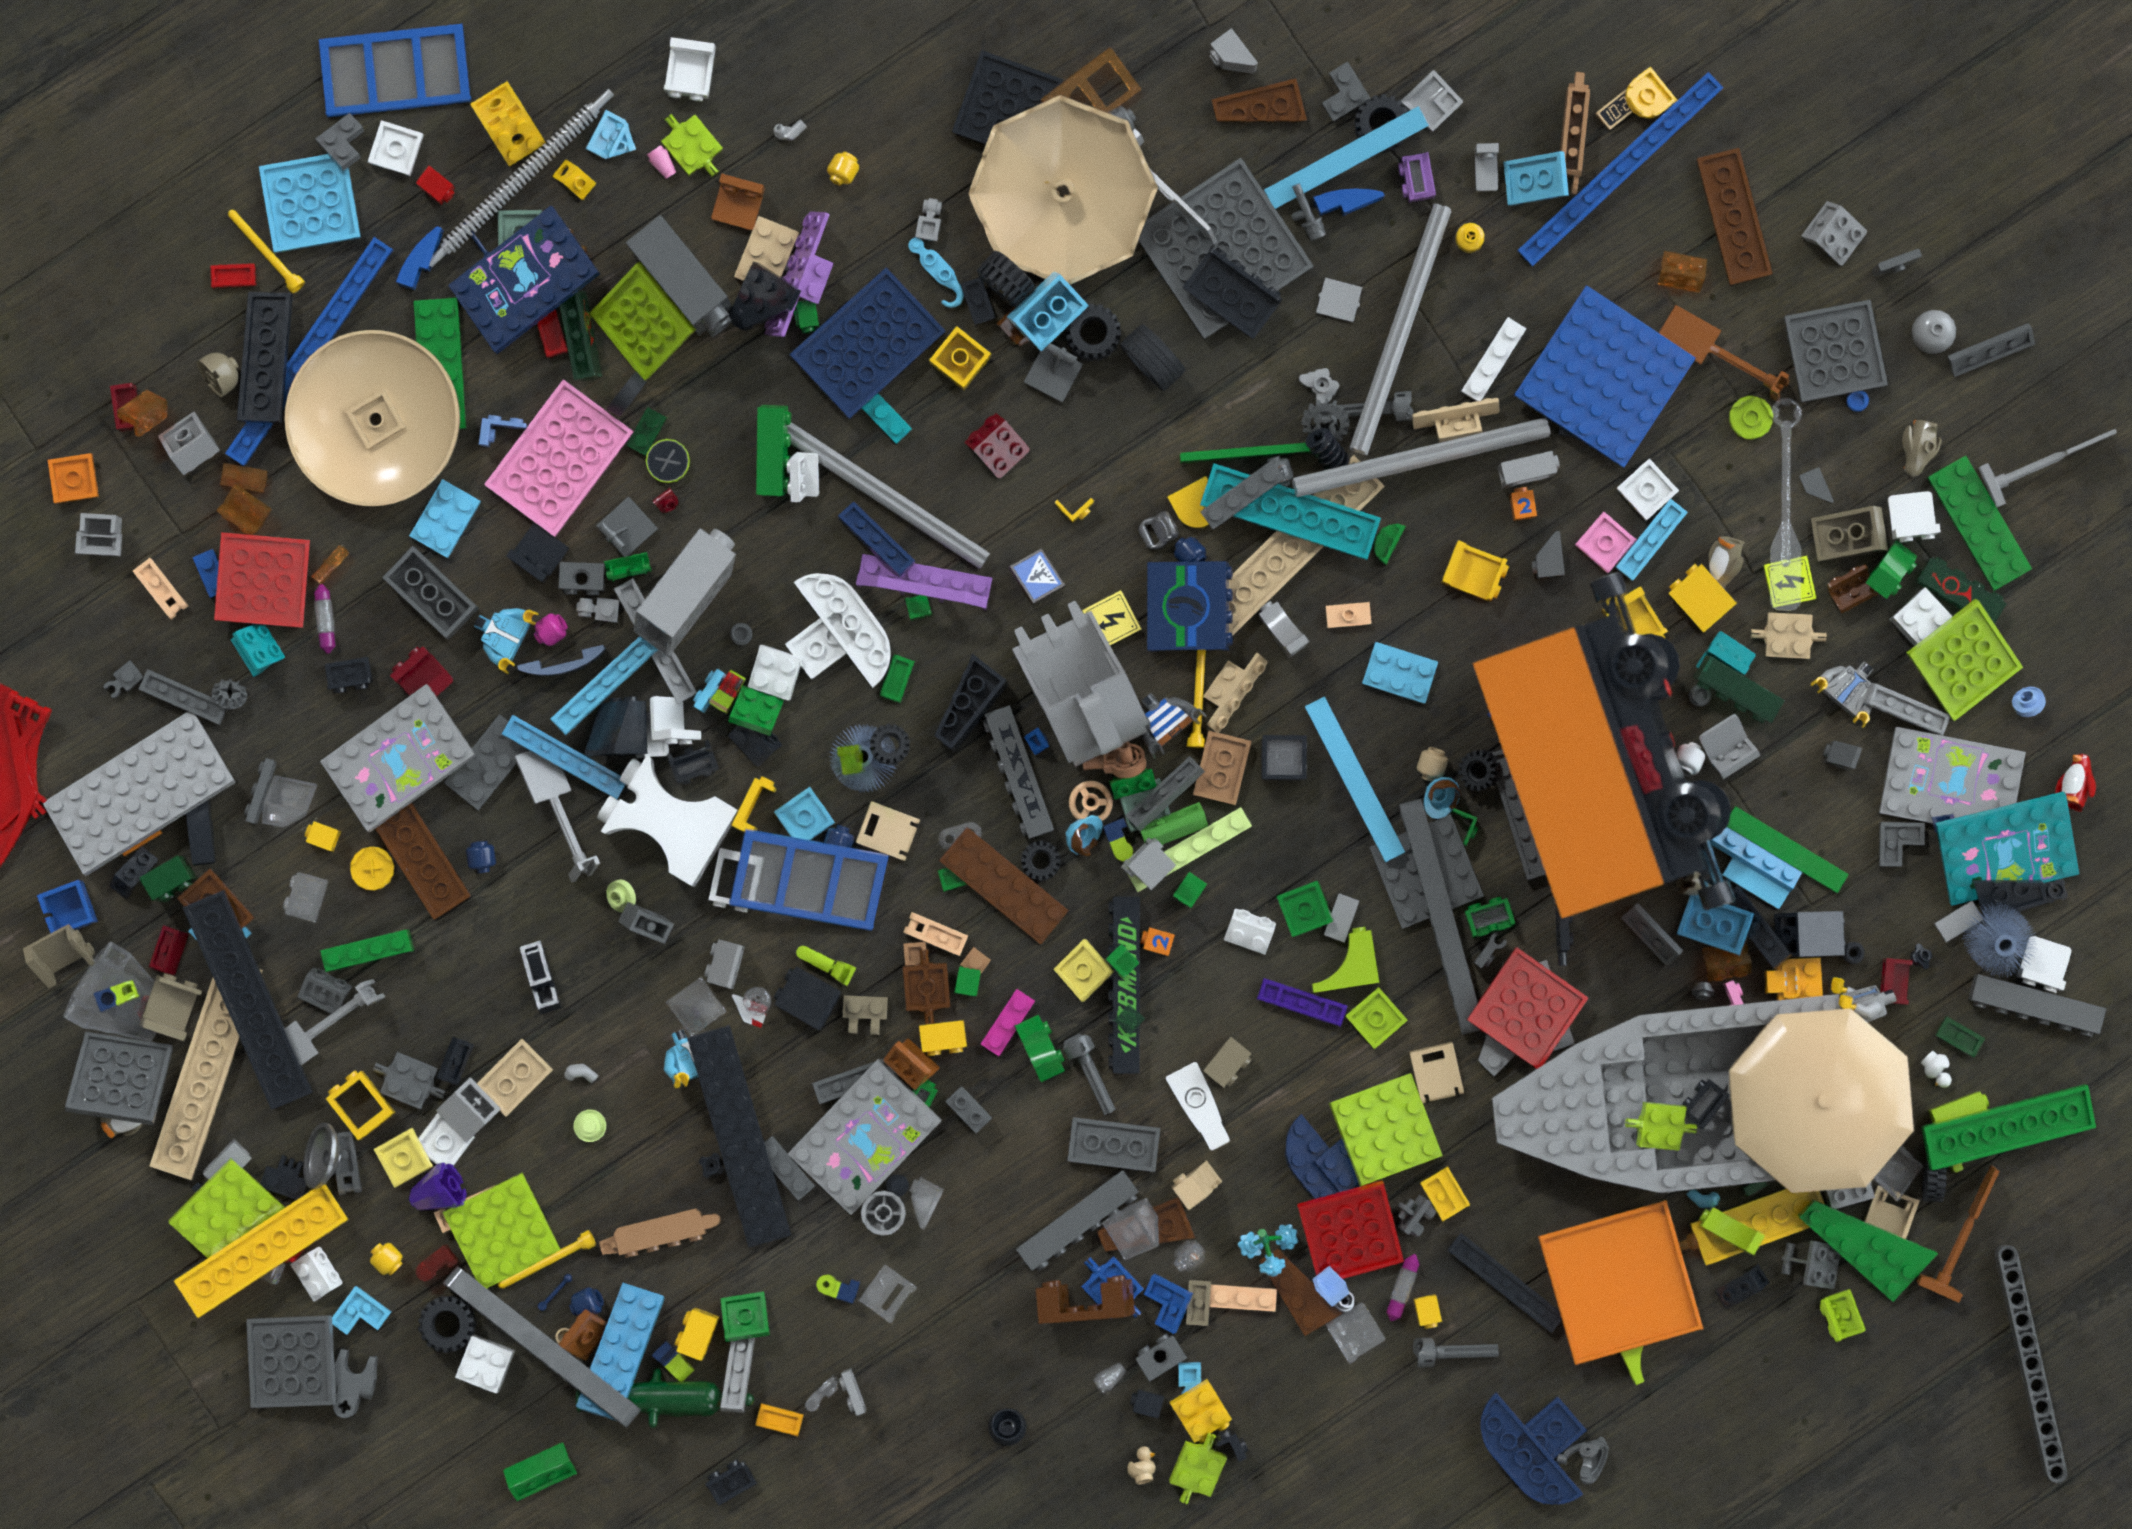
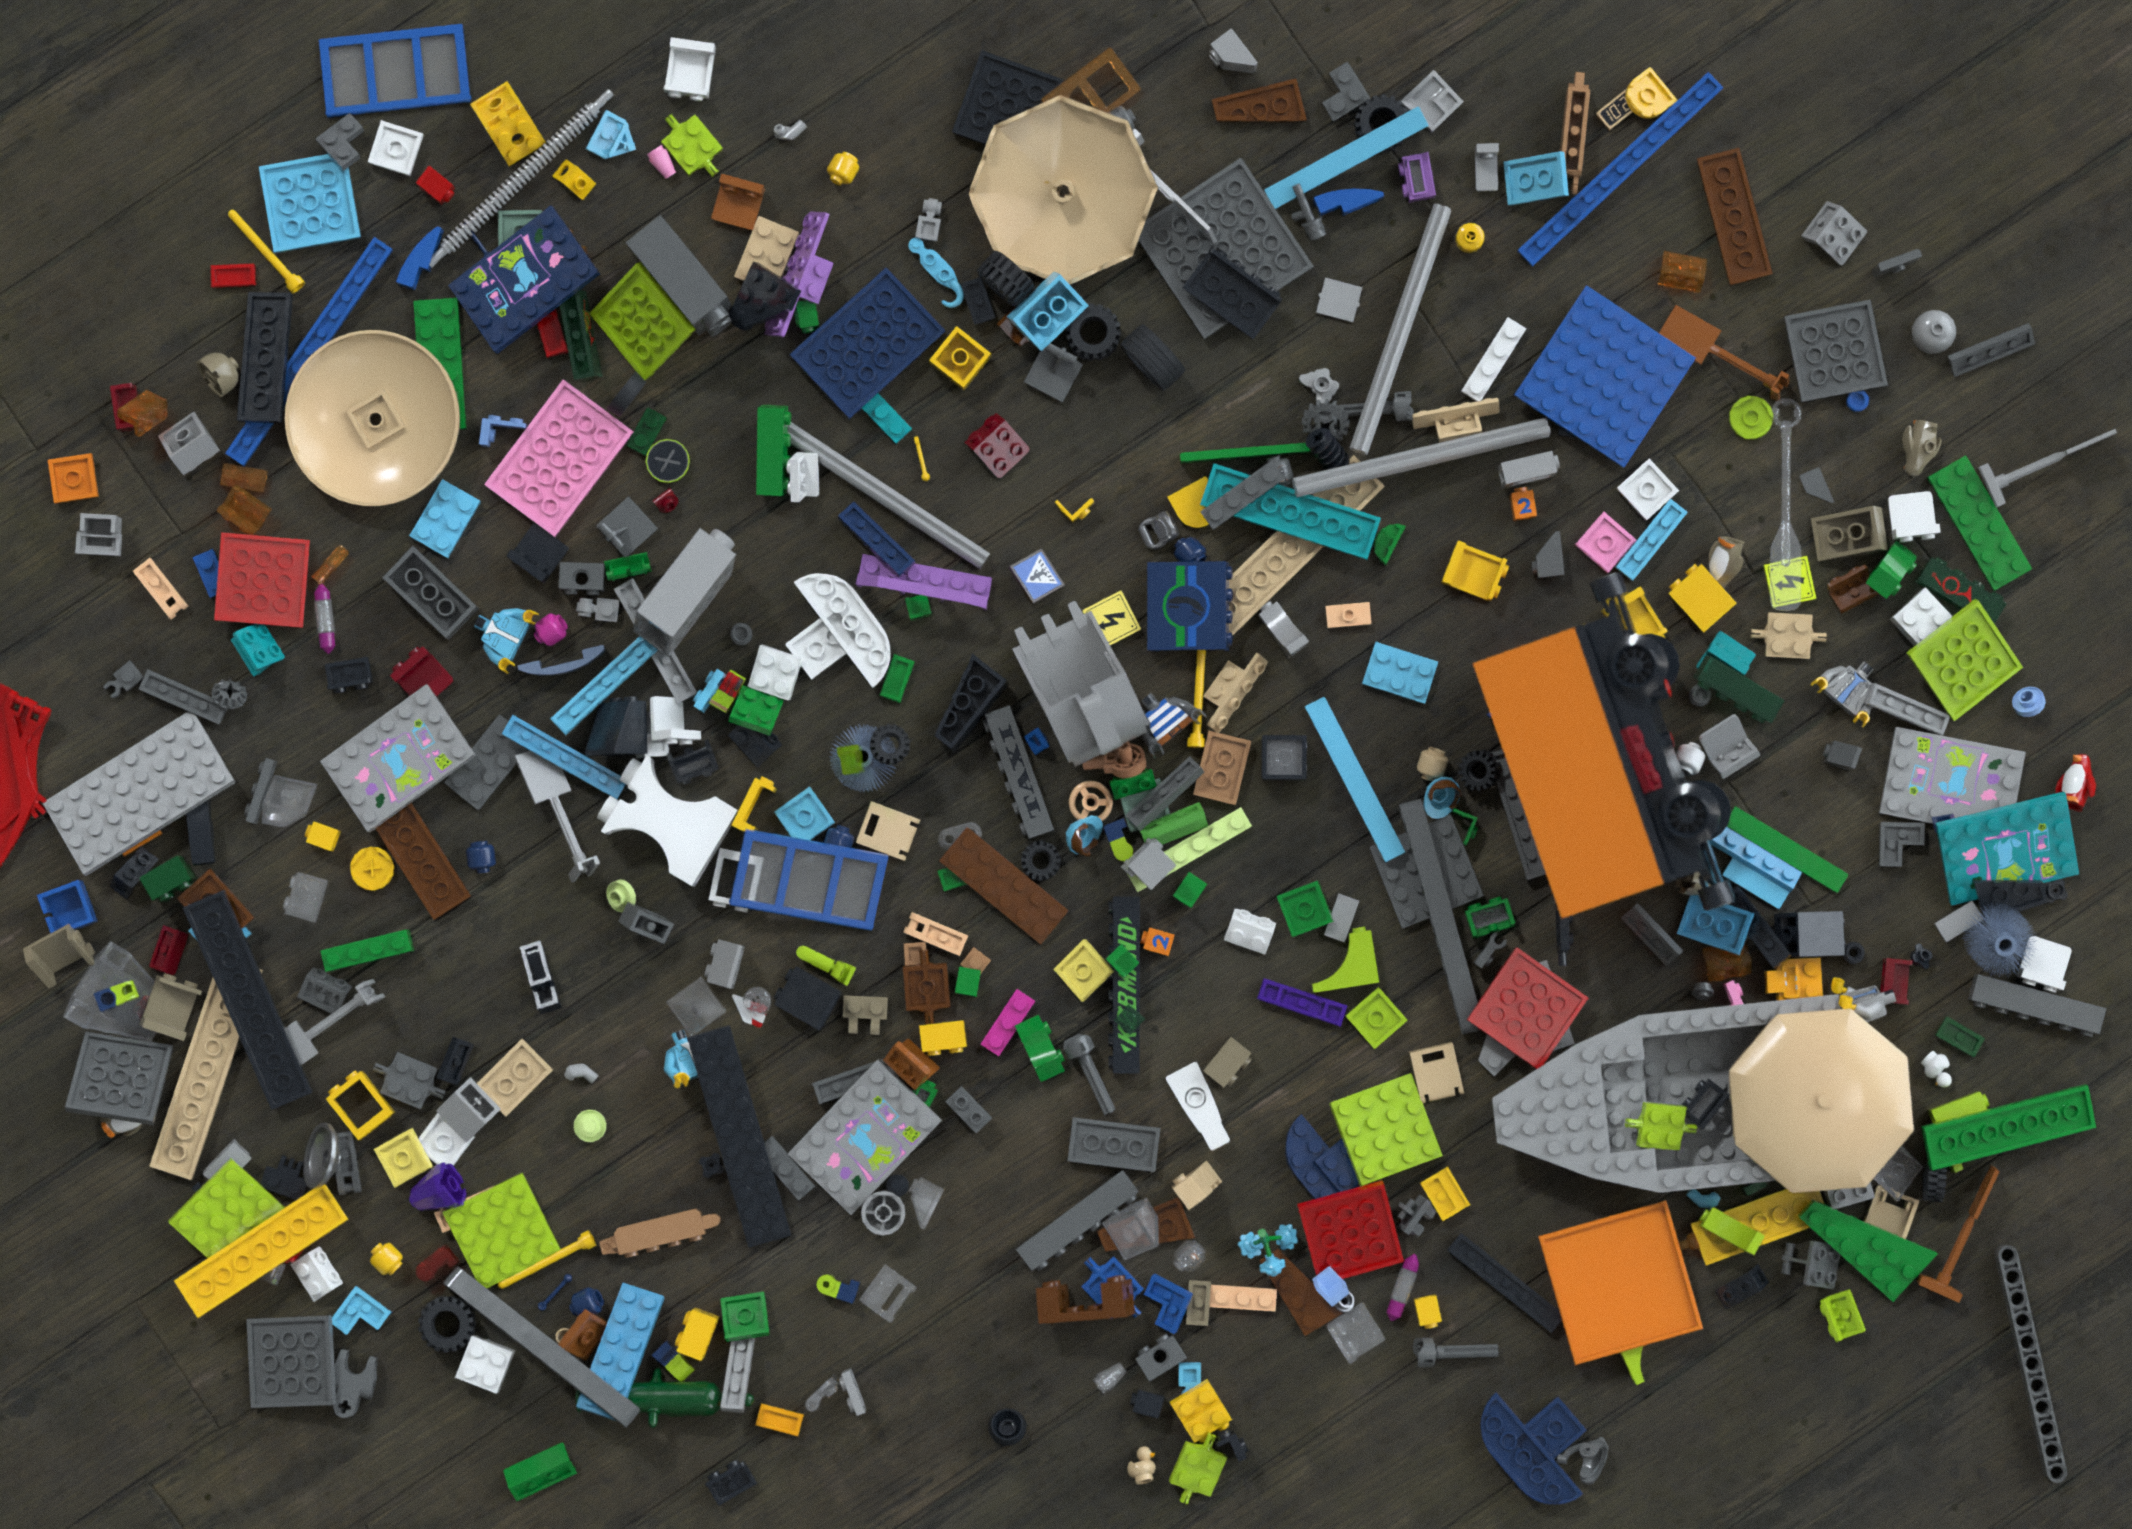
(925, 476): none -> yellow hinge

